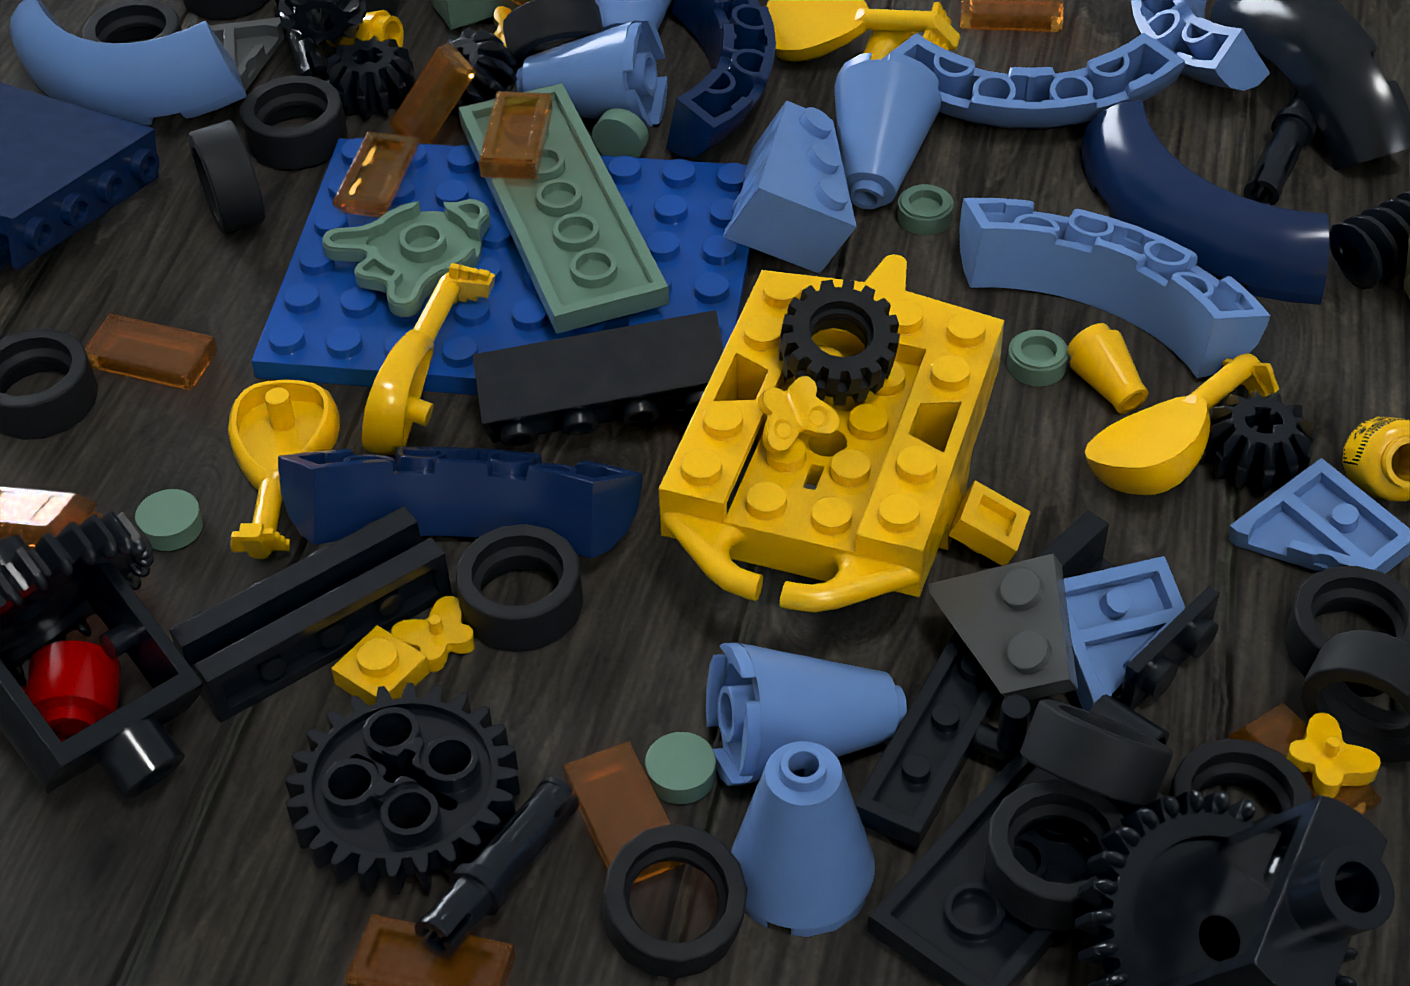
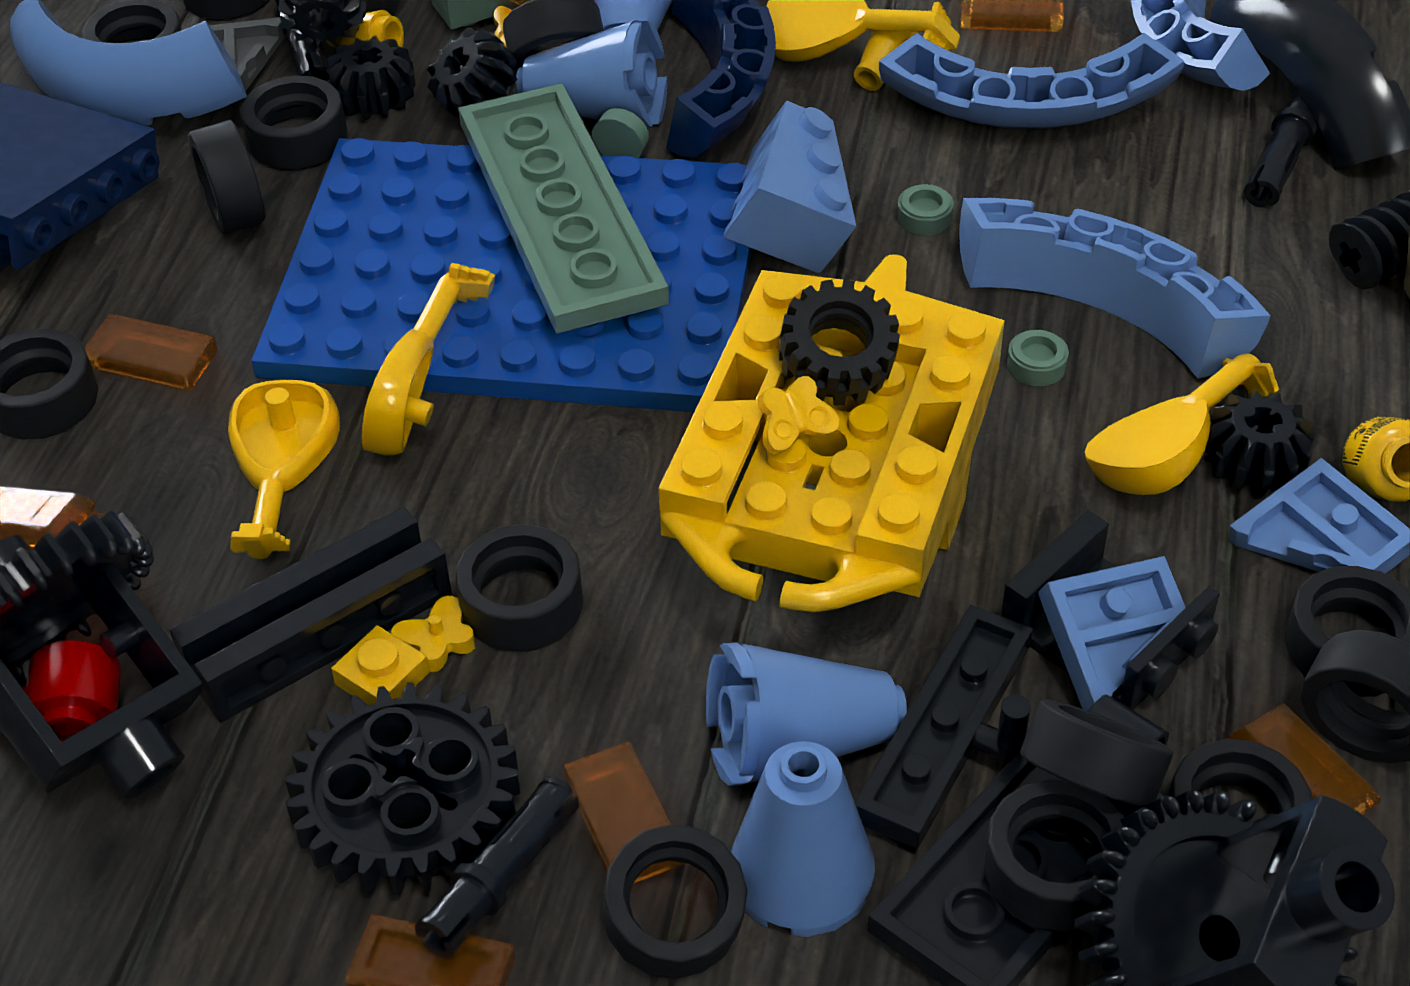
(170, 519): sand green tile -> none
(375, 174): clear orange tile -> none
(411, 249): sand green tile -> none
(433, 95): clear orange tile -> none
(459, 494): dark blue brick -> none
(516, 135): clear orange tile -> none
(597, 378): black brick -> none
(681, 767): sand green tile -> none
(882, 122): medium blue cone -> none
(989, 523): yellow plate -> none
(1014, 625): dark grey wing -> none
(1106, 365): yellow cone -> none
(1265, 246): dark blue brick -> none
(1330, 758): yellow piece -> none

